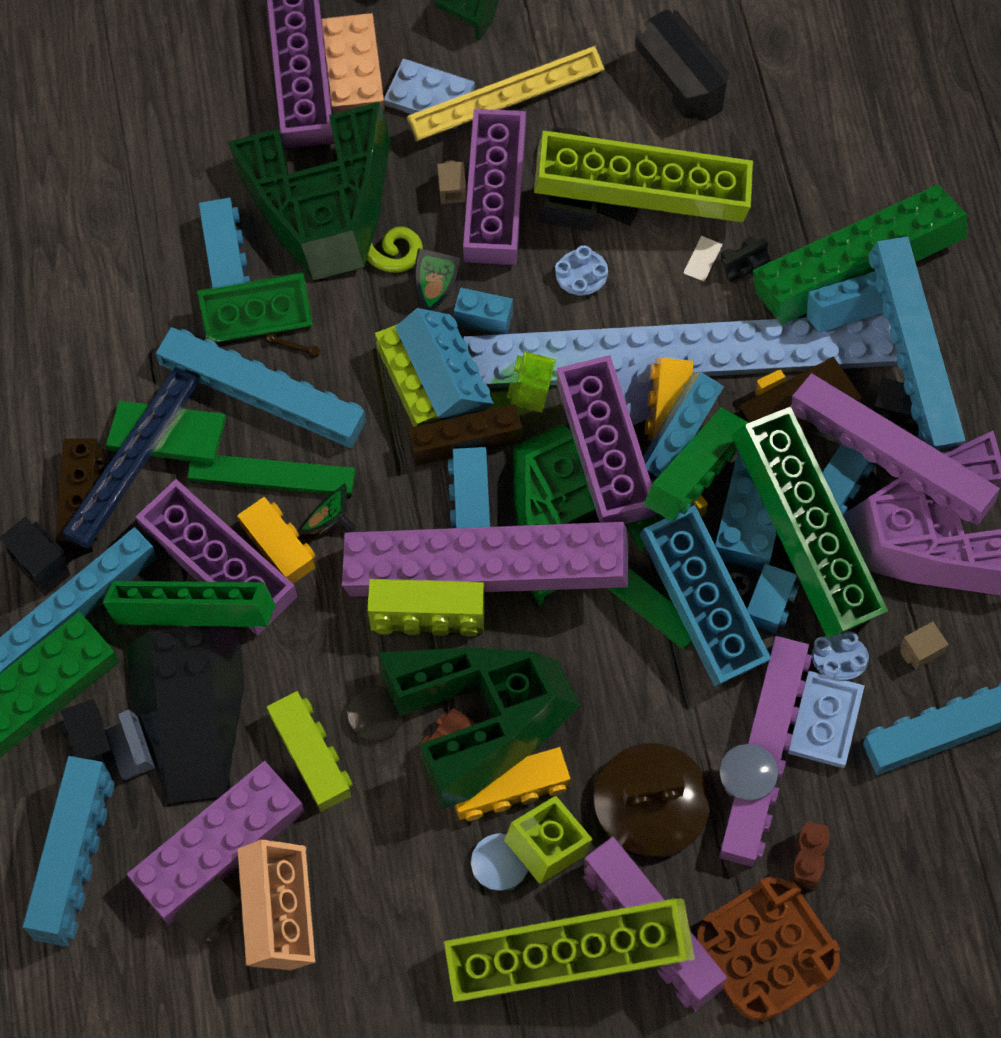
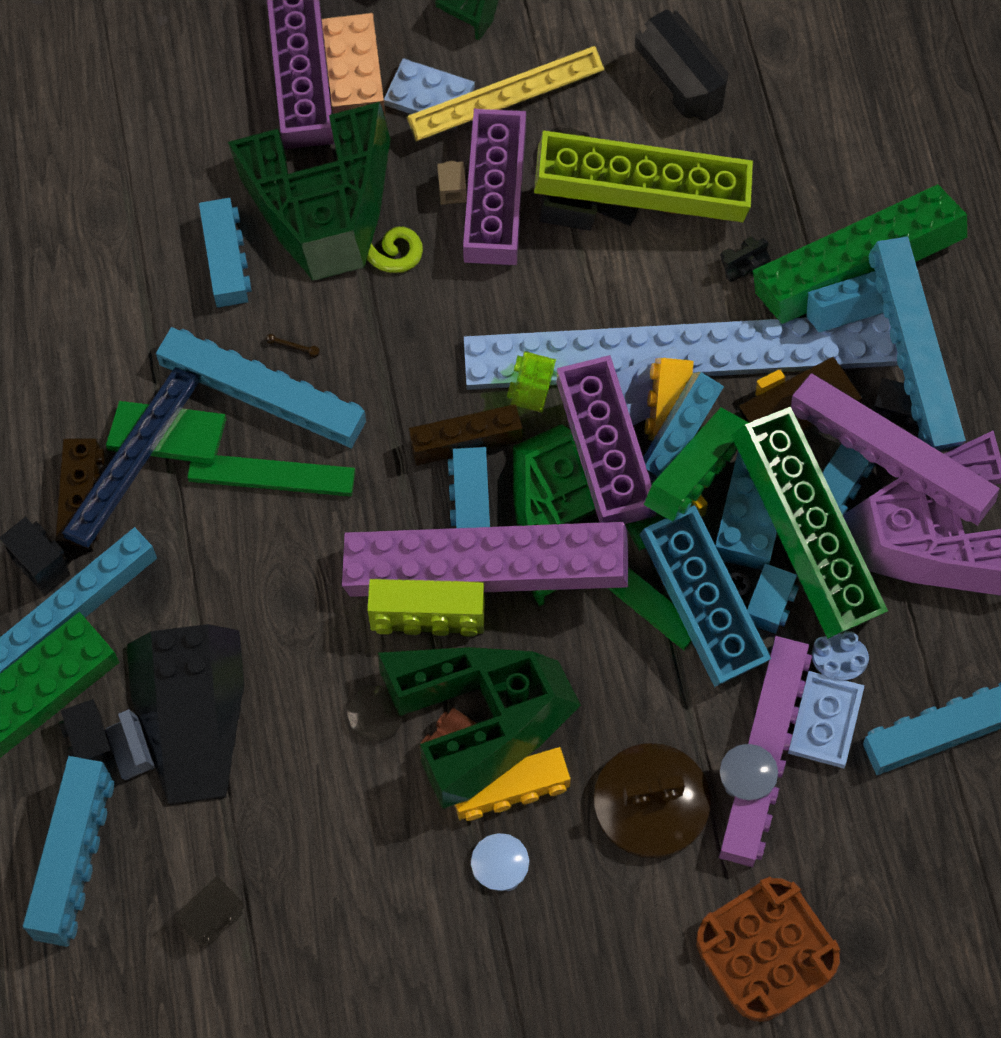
(190, 603): green brick -> none
(209, 546): medium lavender brick -> none
(209, 844): medium lavender brick -> none
(255, 307): green tile -> none
(276, 905): light nougat brick -> none
(277, 540): yellow brick -> none
(309, 752): lime brick -> none
(328, 515): shield -> none
(405, 377): lime brick -> none
(434, 277): shield -> none
(443, 364): dark azure brick -> none
(483, 311): dark azure brick -> none
(548, 839): lime brick -> none
(569, 950): lime brick -> none
(581, 271): light blue dish -> none
(624, 886): medium lavender brick -> none
(702, 258): white sticker -> none
(810, 851): copper brick -> none
(923, 645): dark tan brick -> none

